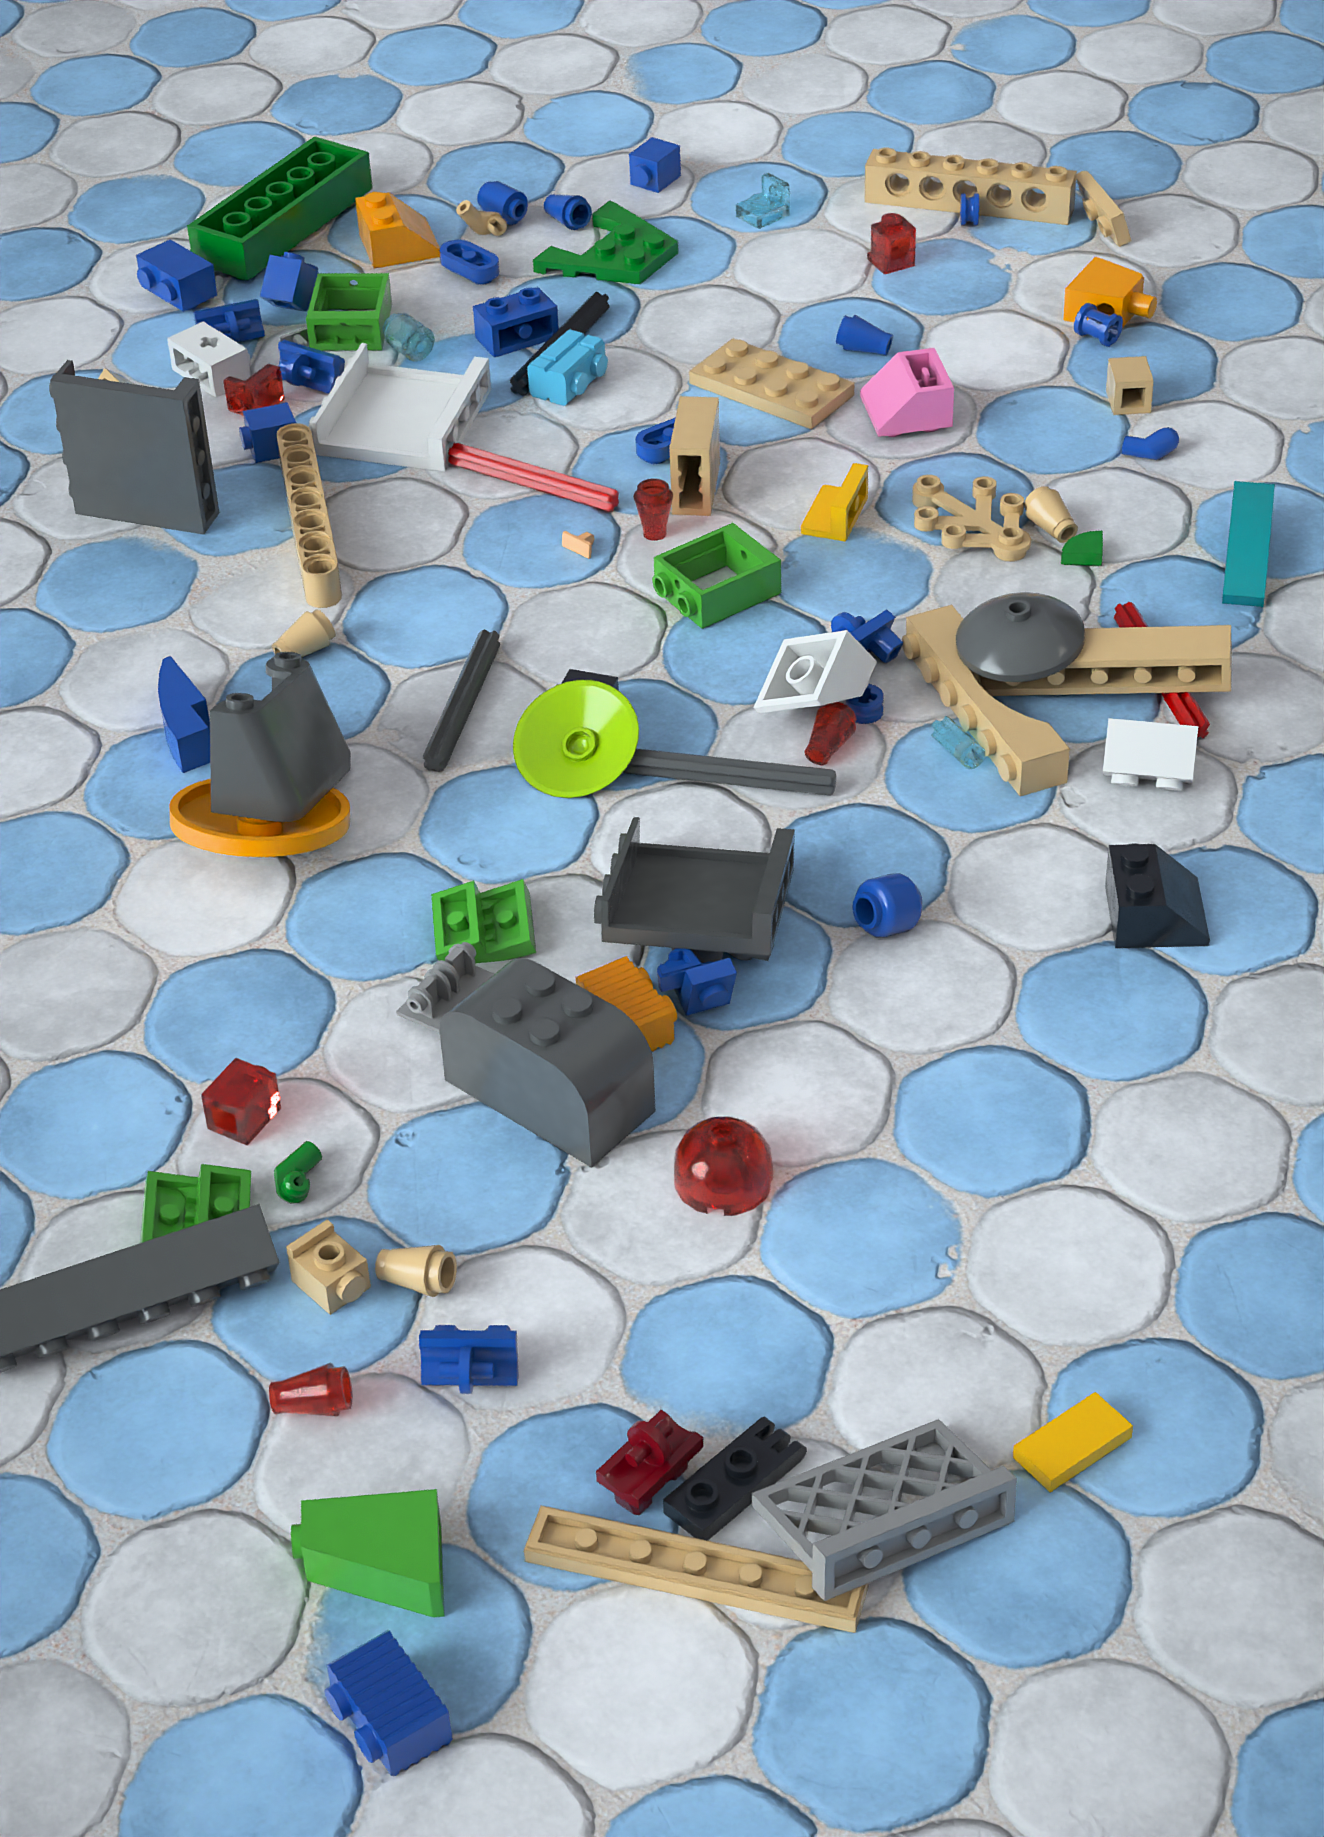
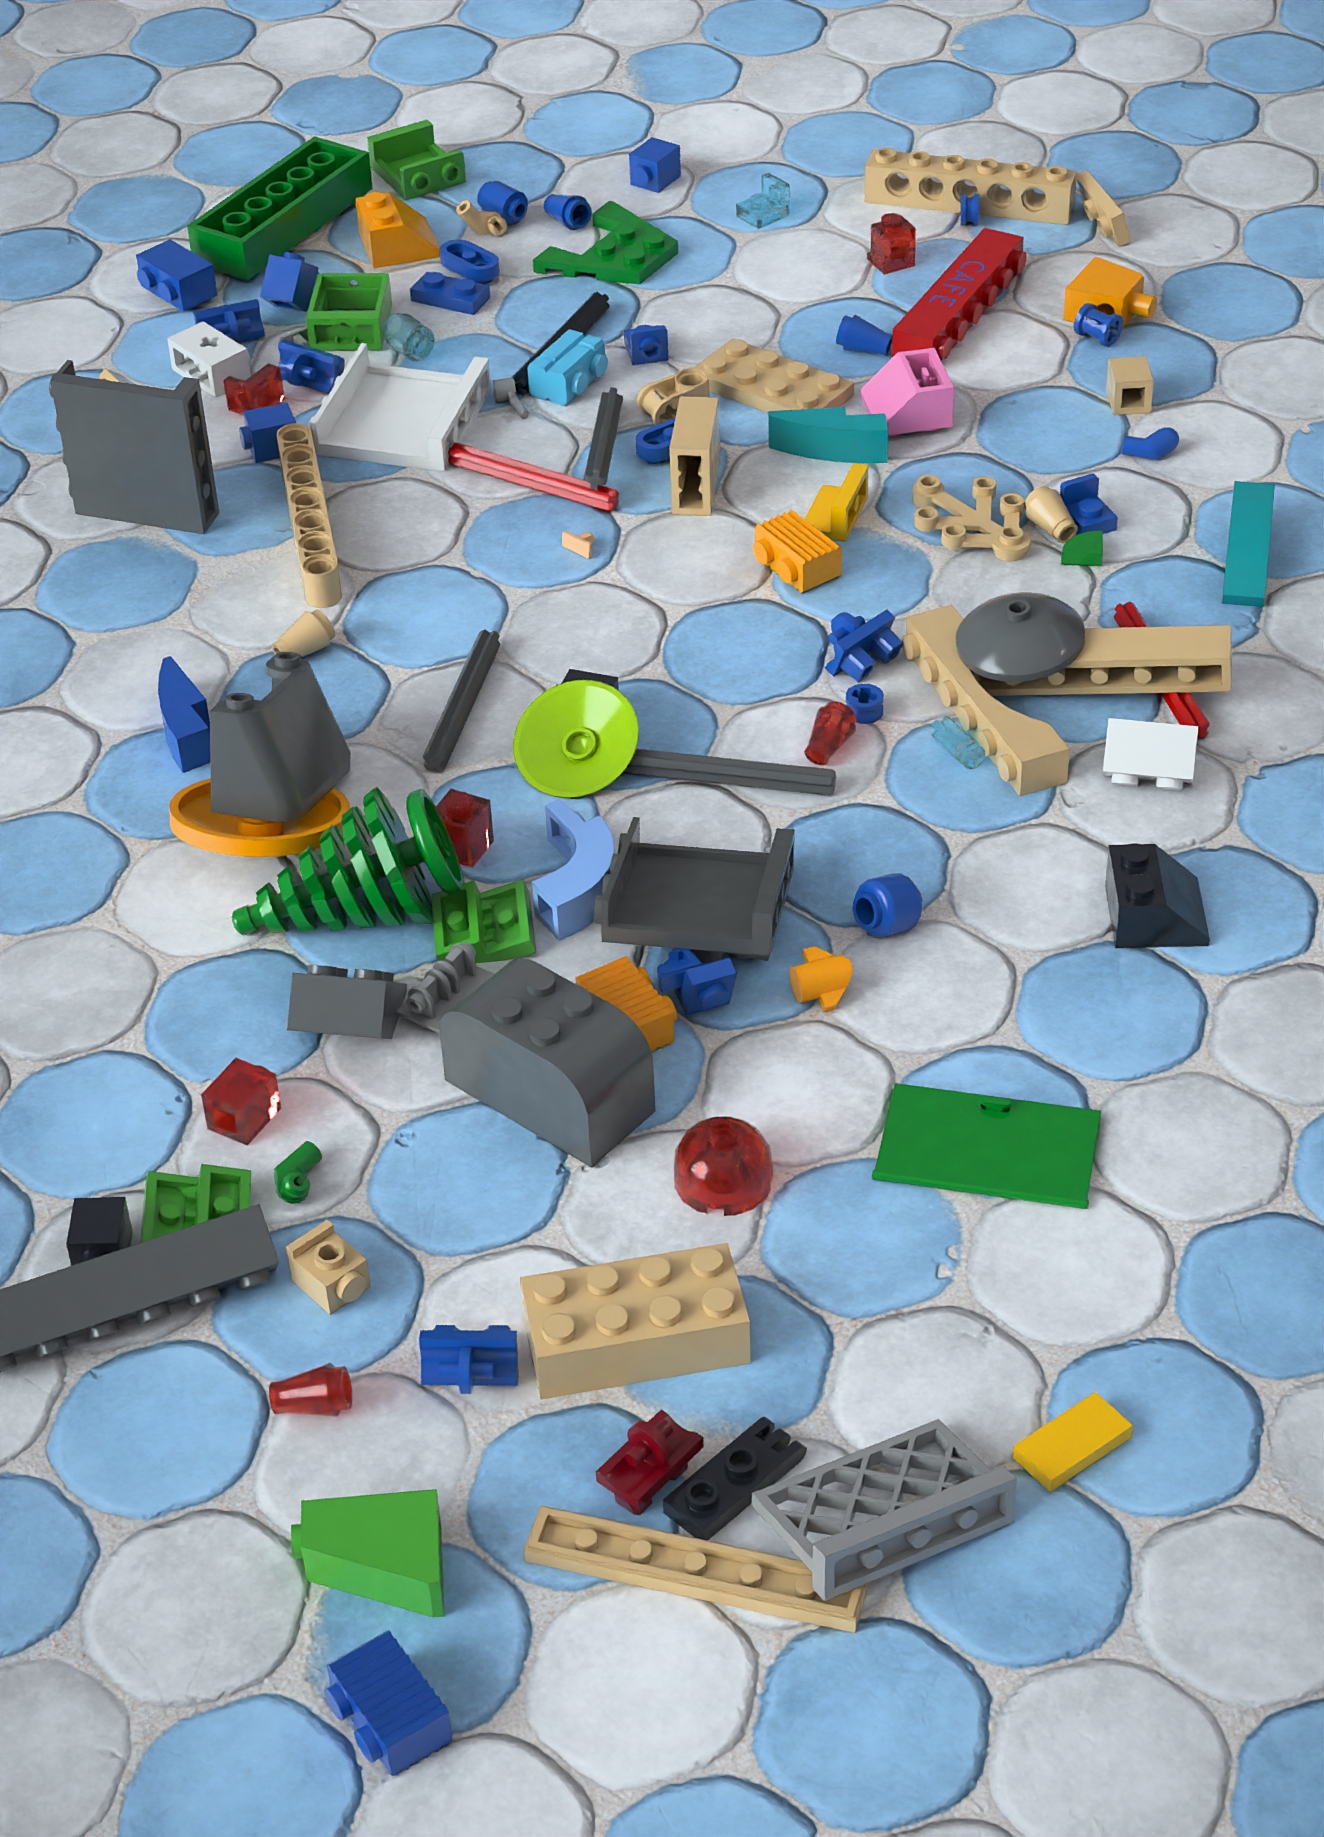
(98, 1228): none -> black brick
(343, 1005): none -> dark grey slope
(362, 872): none -> green plant
(413, 161): none -> bright green panel
(420, 1269): tan cone -> none
(450, 293): none -> blue plate
(468, 824): none -> clear red brick
(506, 391): none -> light grey hand
(515, 321): blue brick -> none
(568, 895): none -> light blue arch
(603, 438): none -> dark grey axle
(635, 1320): none -> tan brick
(647, 344): none -> blue bracket
(653, 505): clear red cone -> none
(685, 383): none -> tan piece
(729, 546): bright green window -> none
(797, 551): none -> light orange brick
(816, 672): white slope -> none
(821, 977): none -> light orange piece
(829, 435): none -> teal slope
(961, 294): none -> red brick
(988, 1145): none -> green container
(1085, 506): none -> blue bracket

